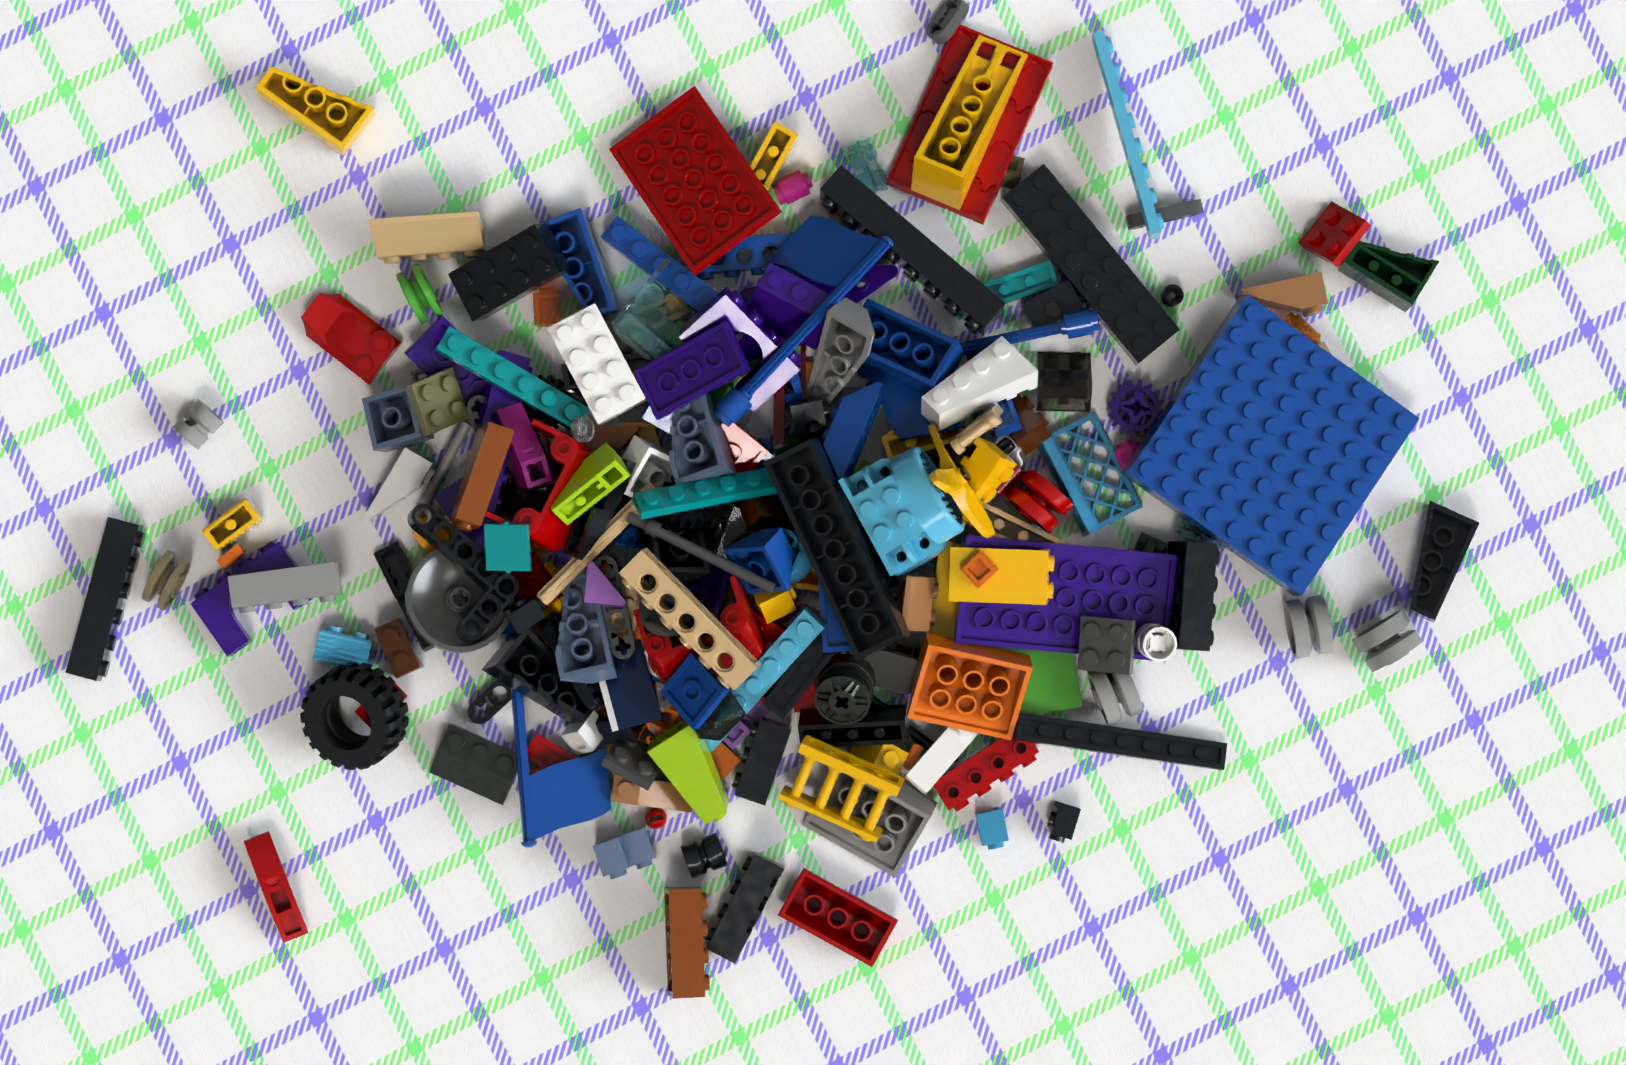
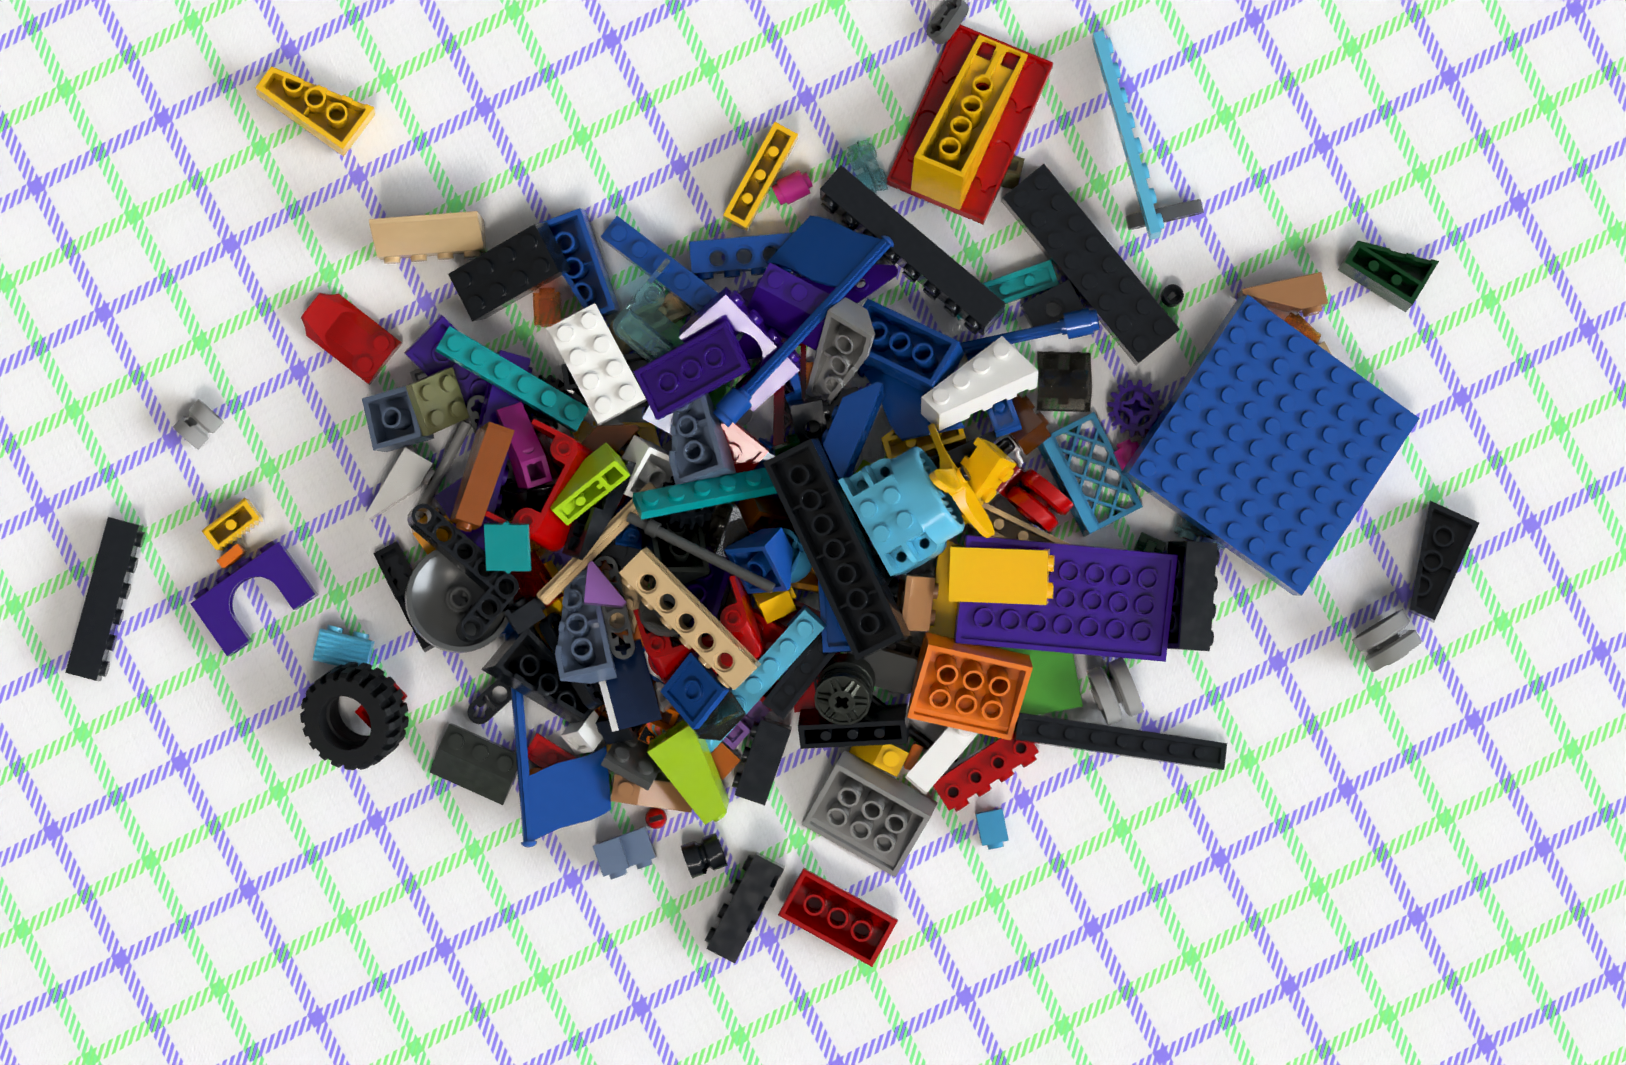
(166, 580): dark tan wheel -> none
(275, 886): red slope -> none
(285, 585): light grey brick -> none
(398, 648): reddish brown brick -> none
(419, 293): bright green wheel -> none
(582, 428): clear tile -> none
(685, 942): dark orange slope -> none
(695, 180): red plate -> none
(861, 772): yellow fence -> none
(976, 428): tan plate -> none
(979, 569): orange tile -> none
(1063, 821): black brick -> none
(1106, 644): dark grey plate -> none
(1155, 642): white wheel -> none
(1308, 626): light grey wheel -> none
(1334, 234): red plate -> none

